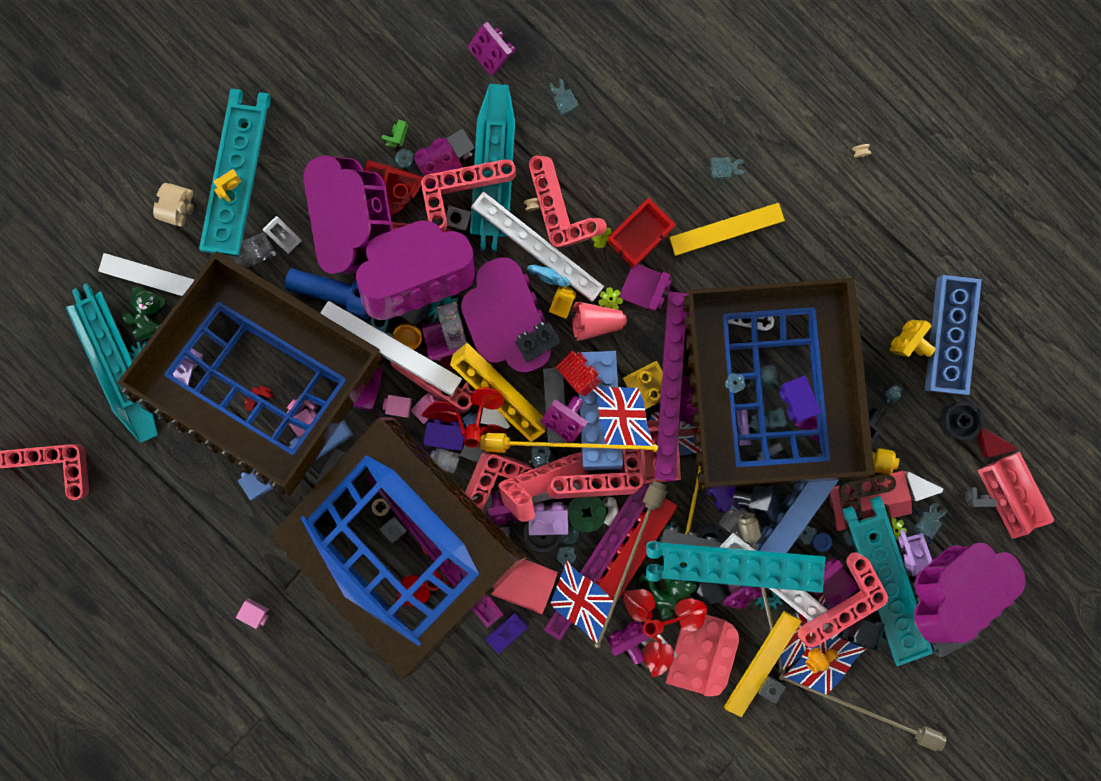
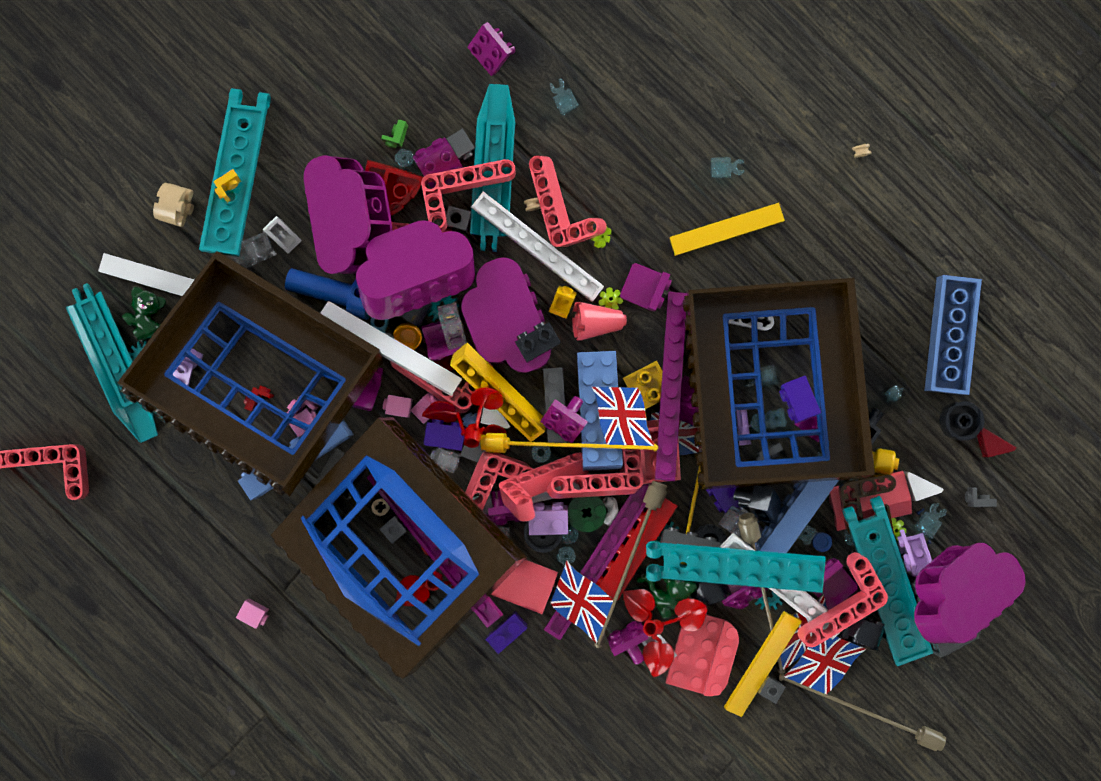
(539, 459): clear light blue plate -> none
(548, 275): medium azure piece -> none
(578, 373): red brick -> none
(641, 233): red piece -> none
(740, 382): clear light blue plate -> none
(819, 661): light orange animal -> none
(912, 340): yellow plate -> none
(1016, 495): coral slope -> none

